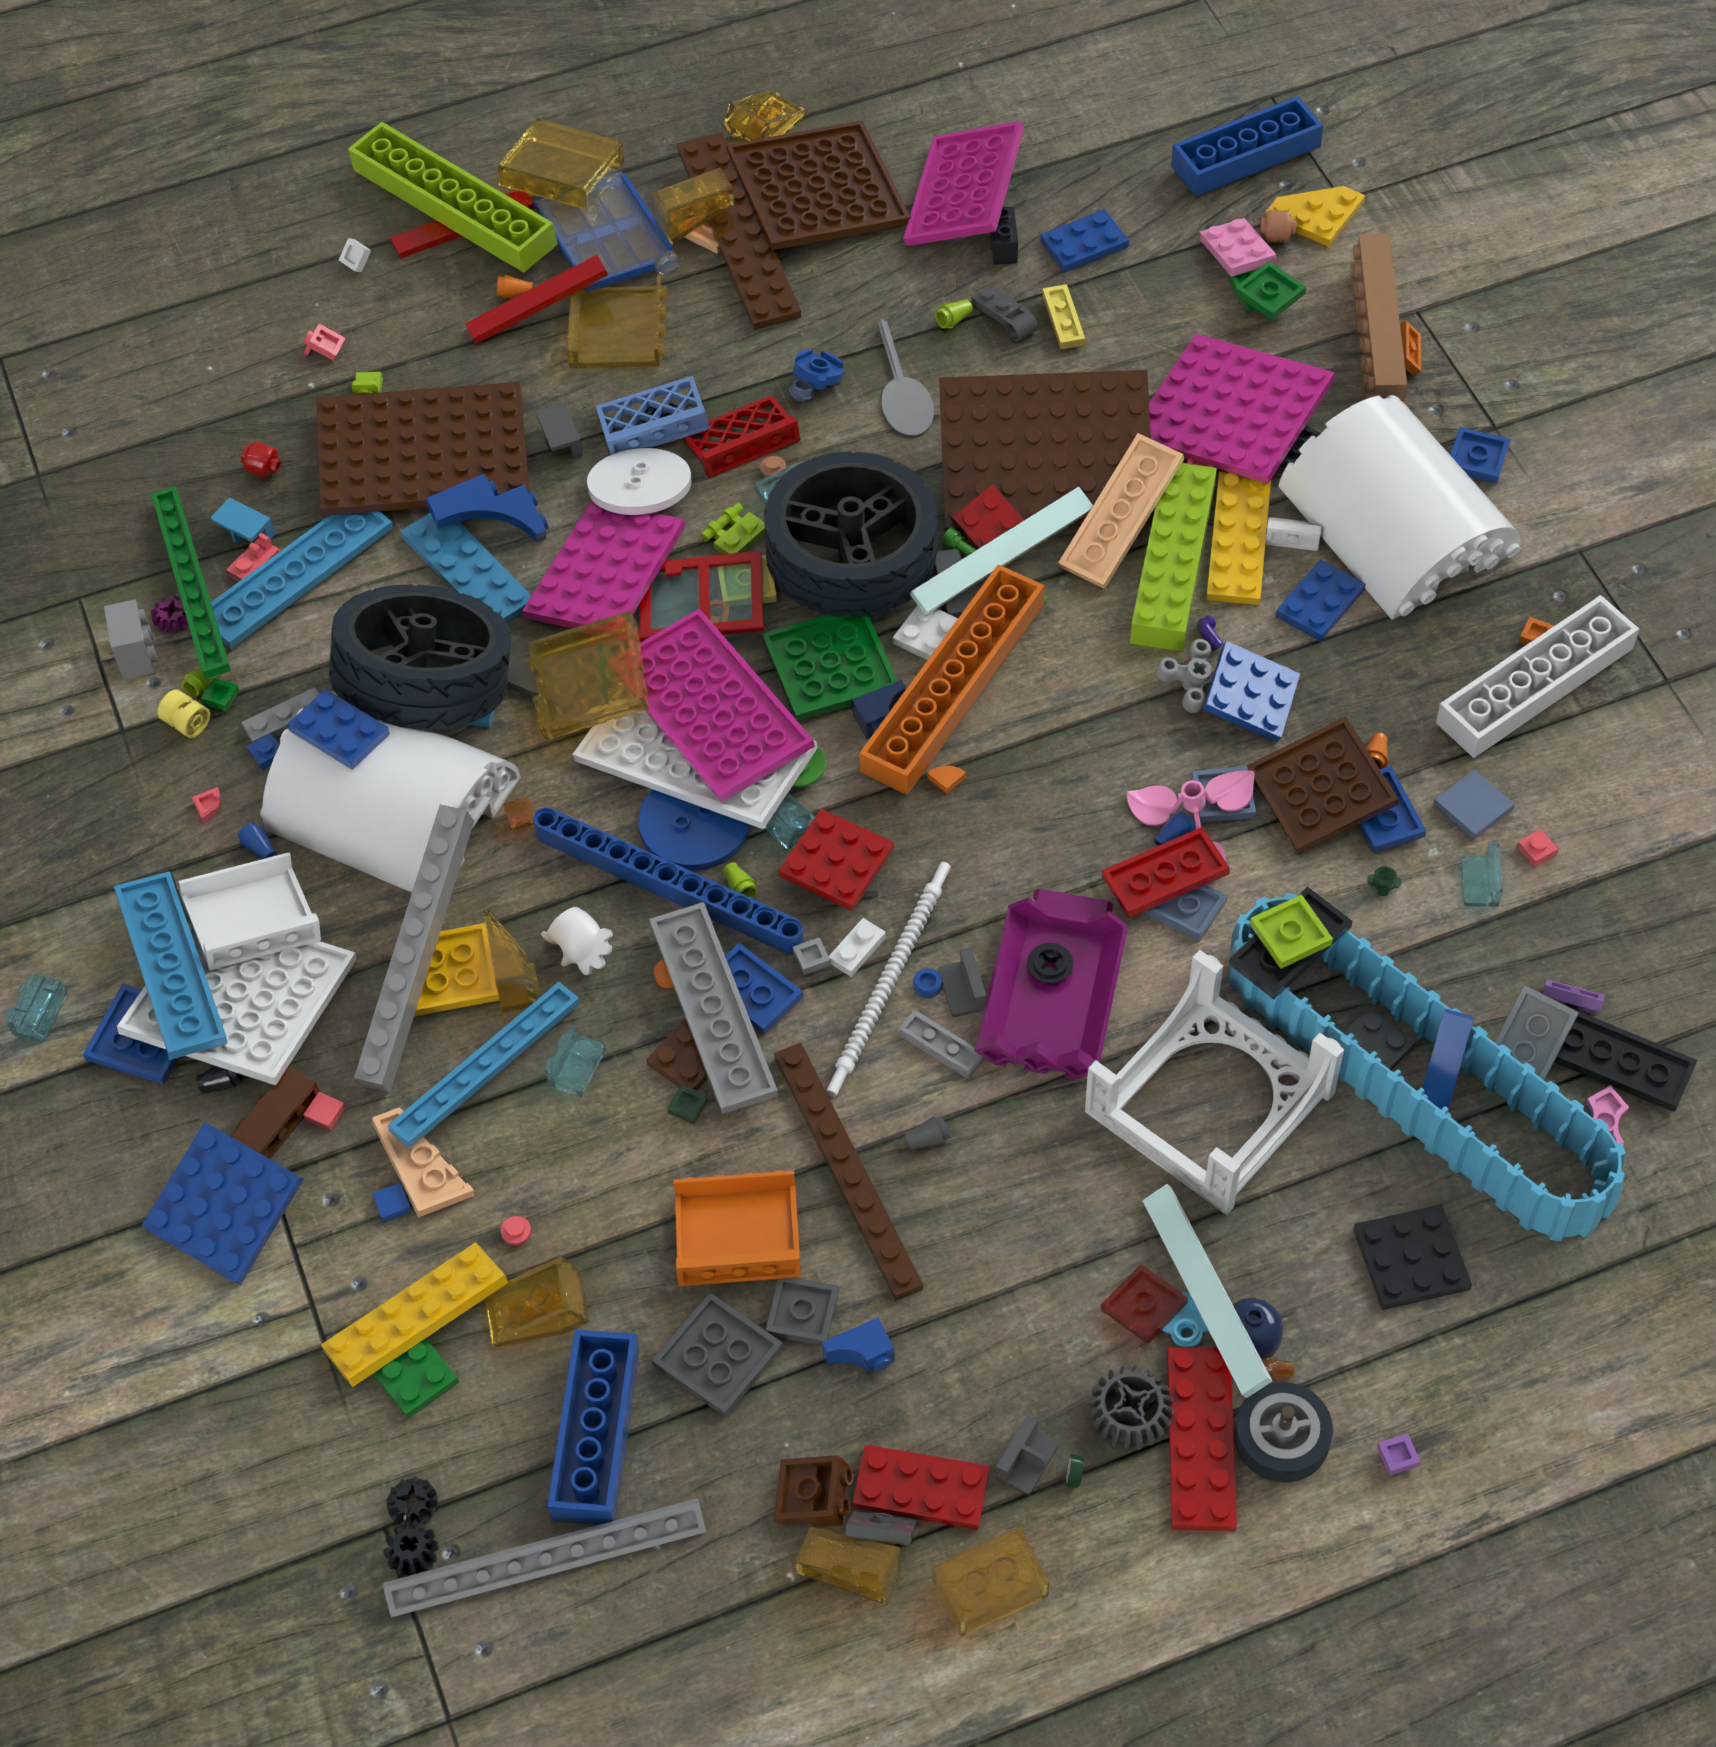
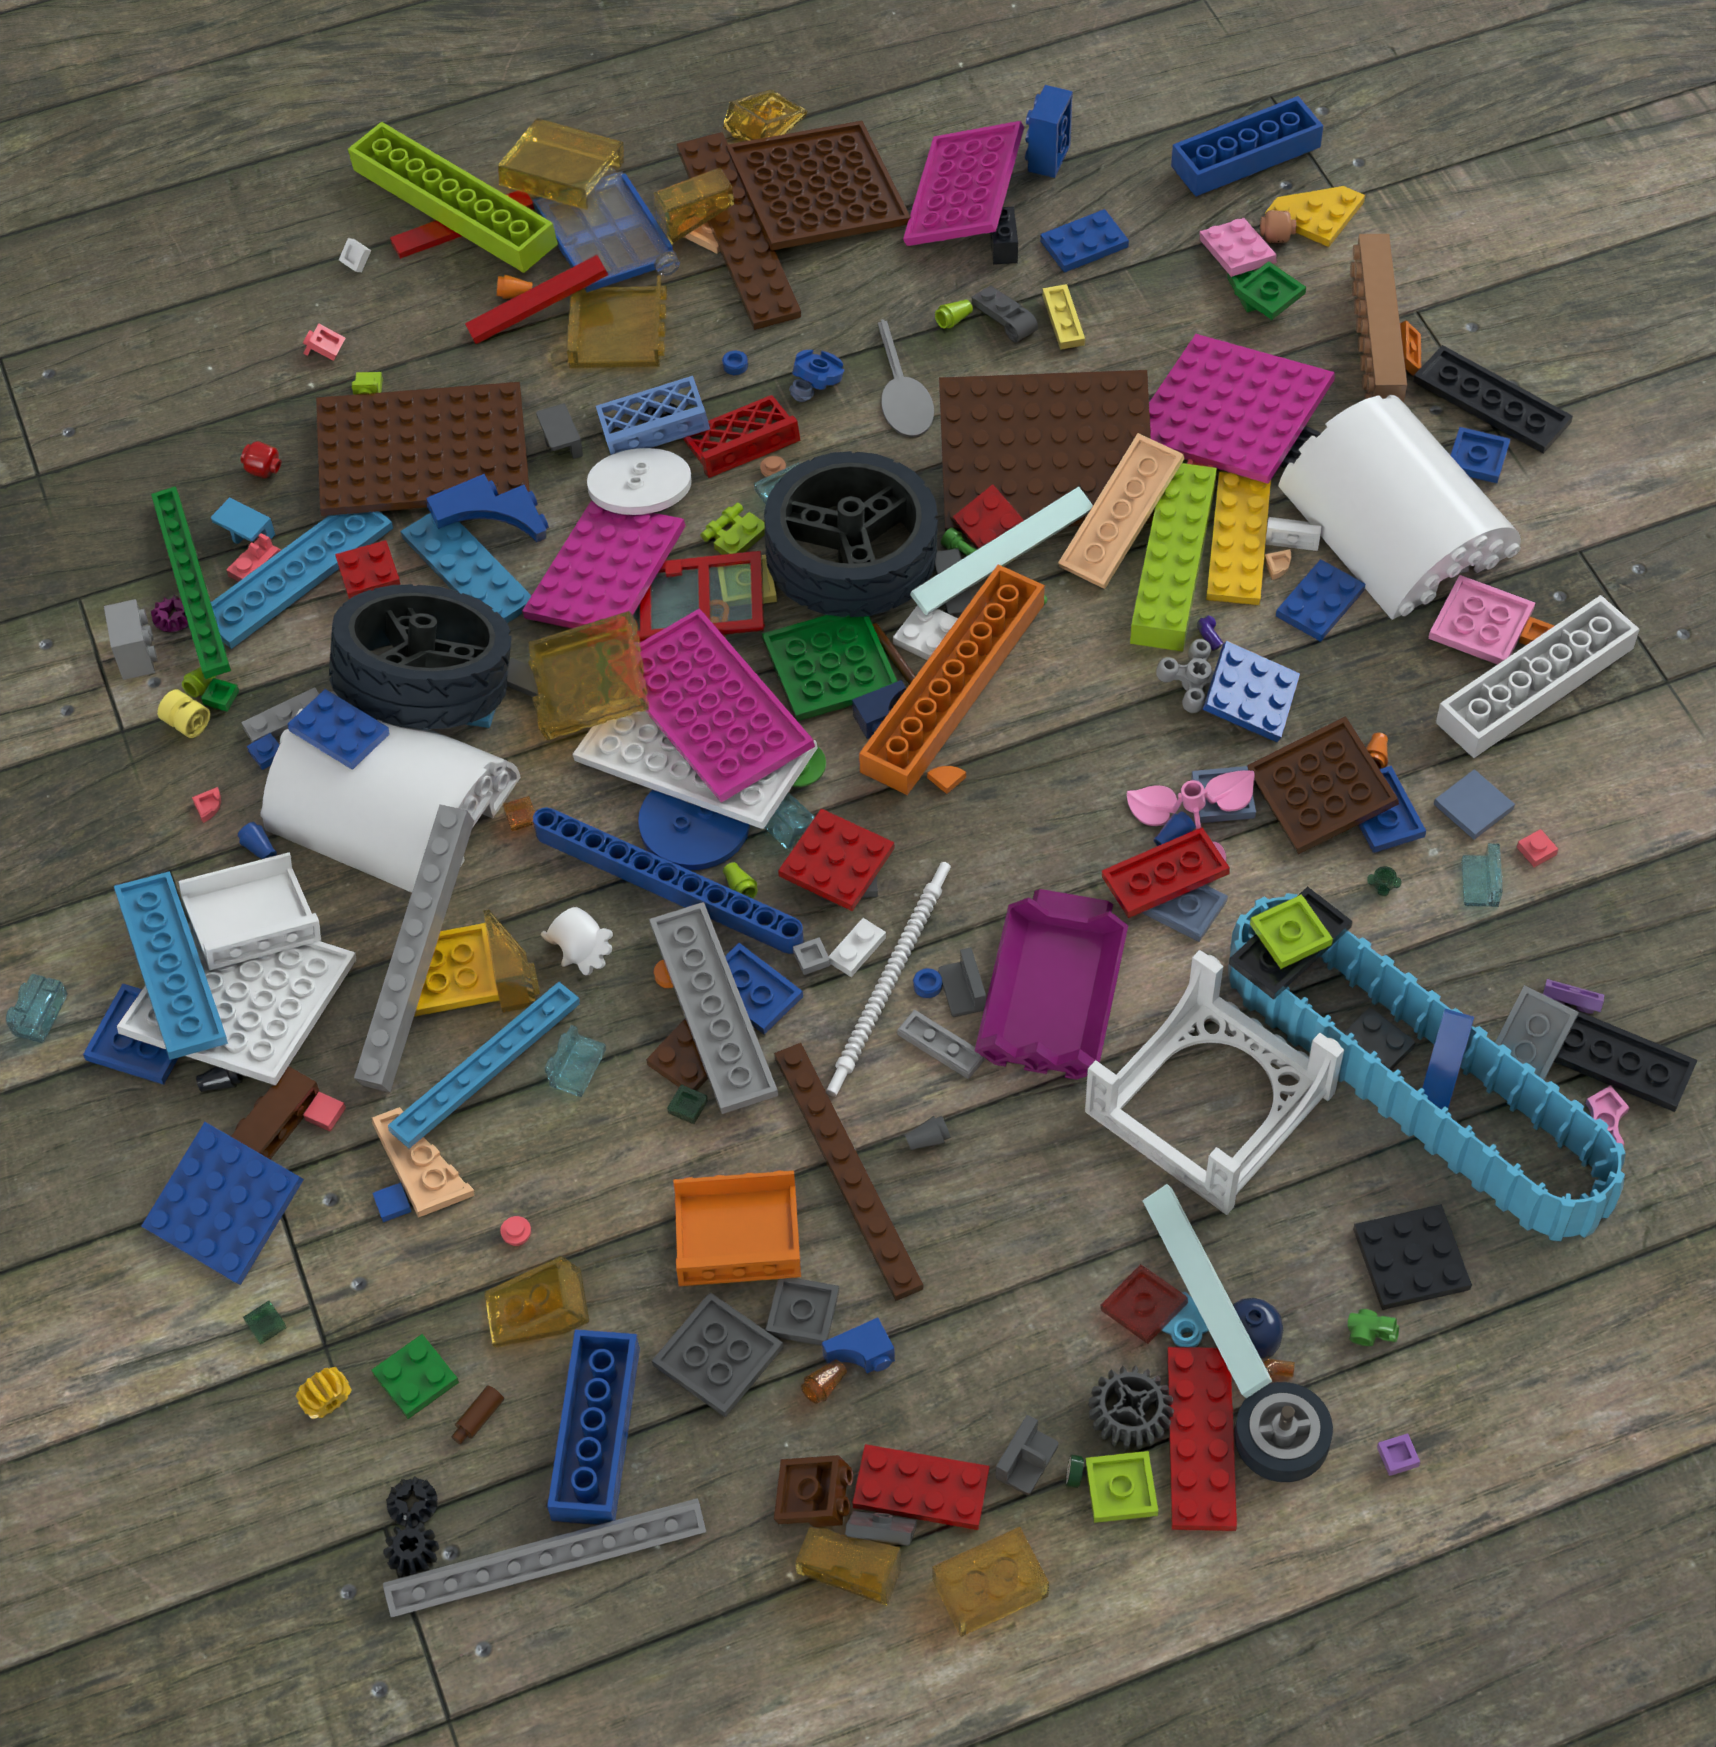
(264, 1322): none -> clear green plate
(323, 1392): none -> yellow gear
(367, 568): none -> red piece
(414, 1314): yellow plate -> none
(477, 1414): none -> reddish brown cylinder
(735, 362): none -> blue tile
(823, 1381): none -> clear orange cone
(894, 655): none -> reddish brown bar
(1049, 131): none -> blue brick
(1052, 953): black gear -> none
(1121, 1486): none -> lime plate
(1278, 563): none -> light nougat tile
(1367, 1326): none -> bright green plate
(1481, 620): none -> bright pink plate
(1493, 399): none -> black plate

